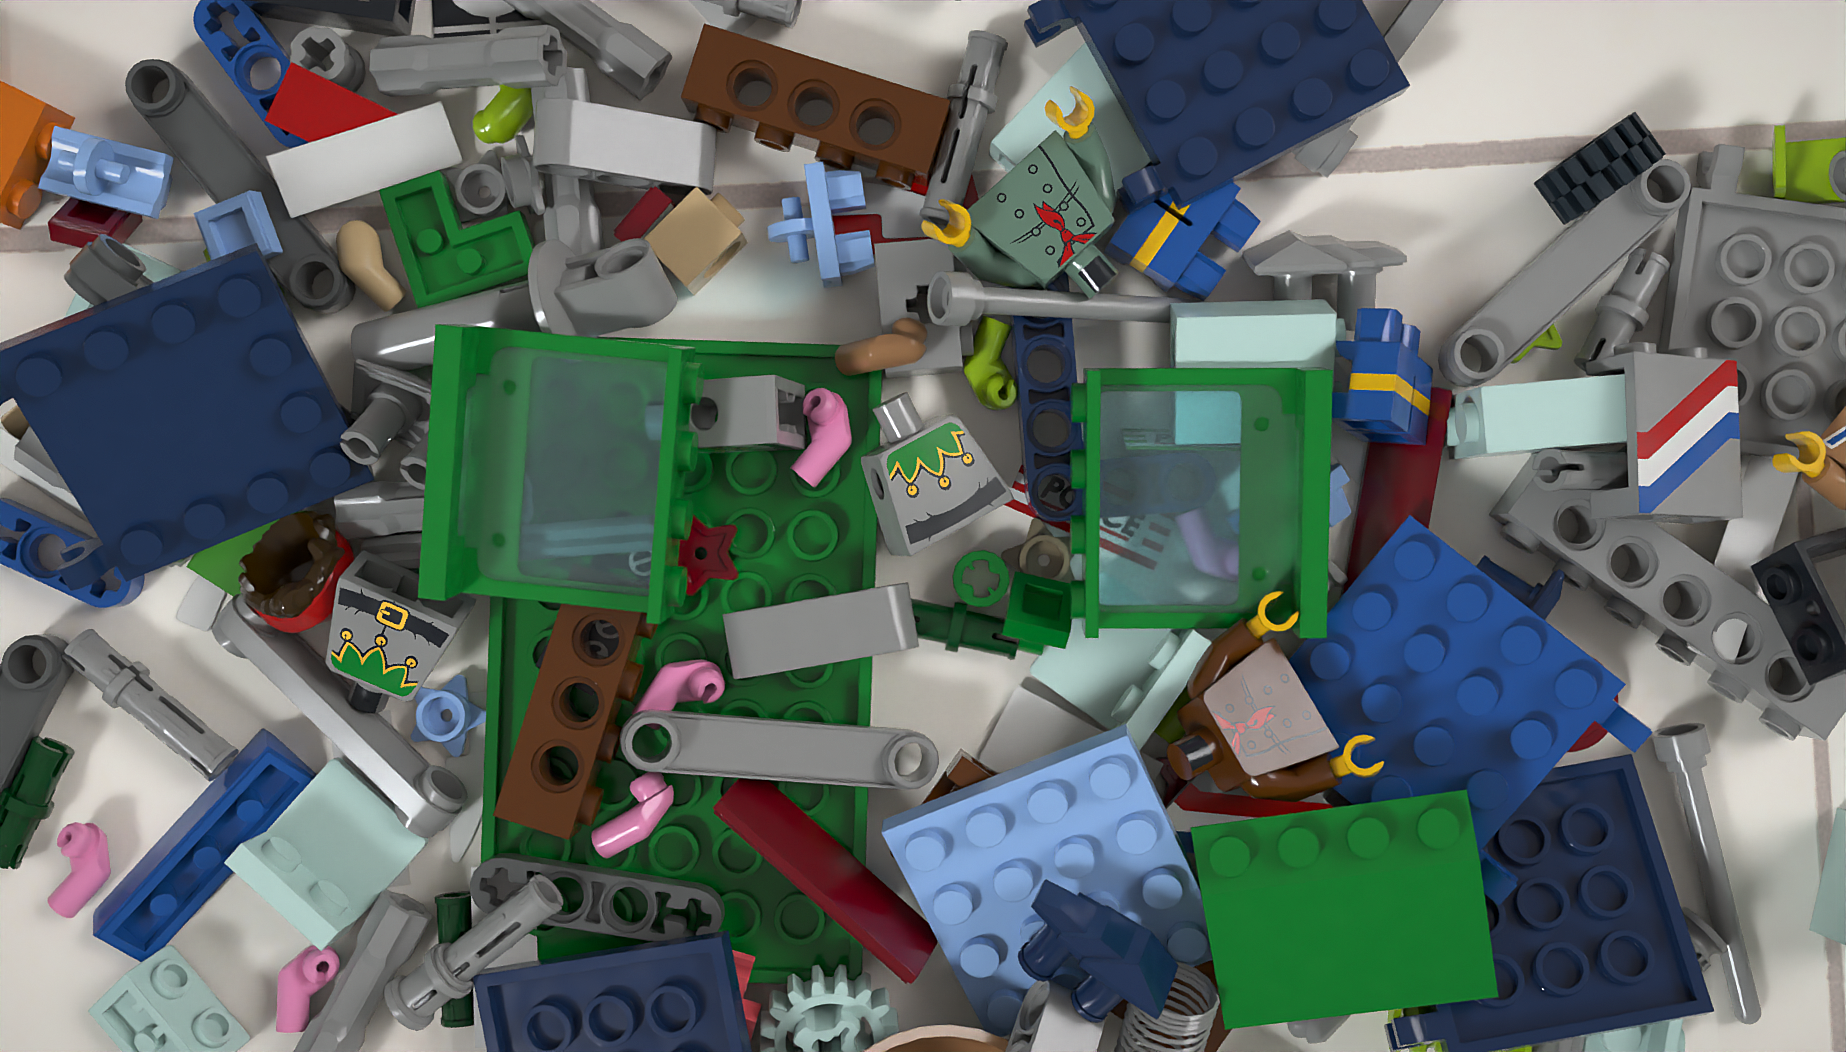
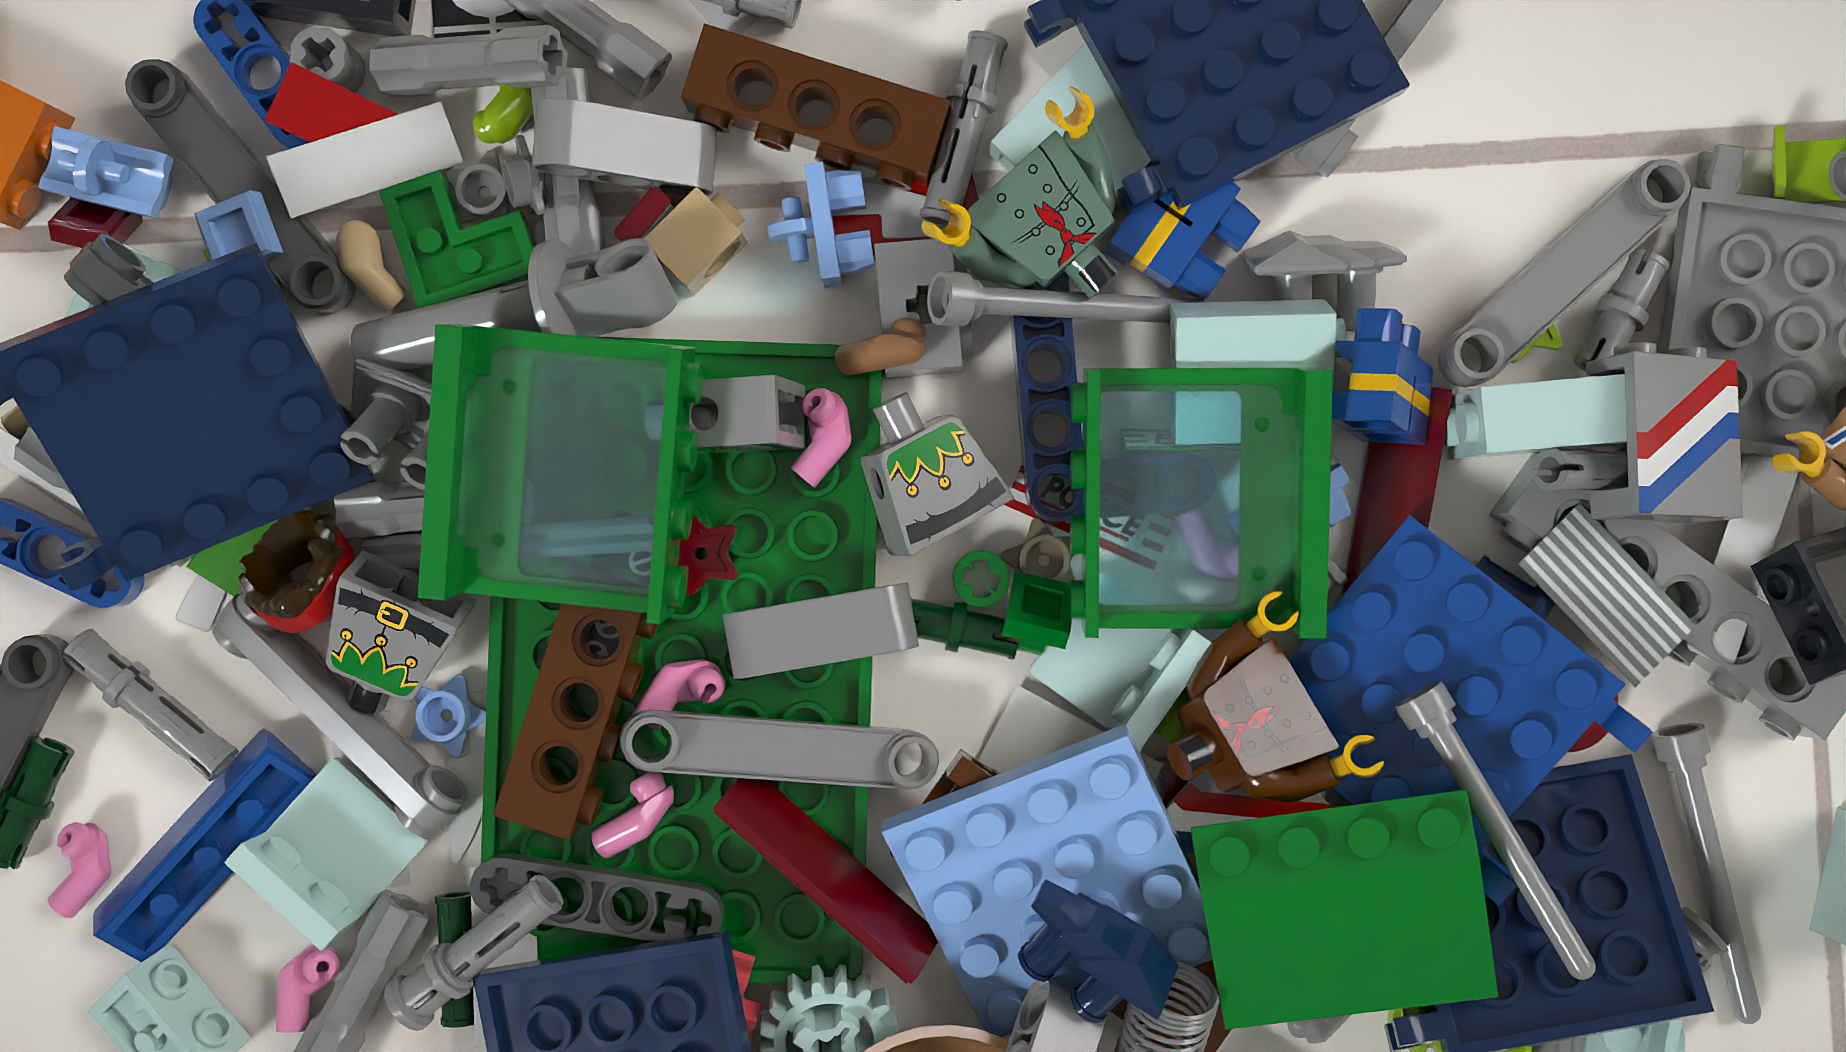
(987, 370): lime arm -> none
(1432, 717): none -> light grey piece
(1600, 168): black bush -> none
(1607, 595): none -> light grey sticker

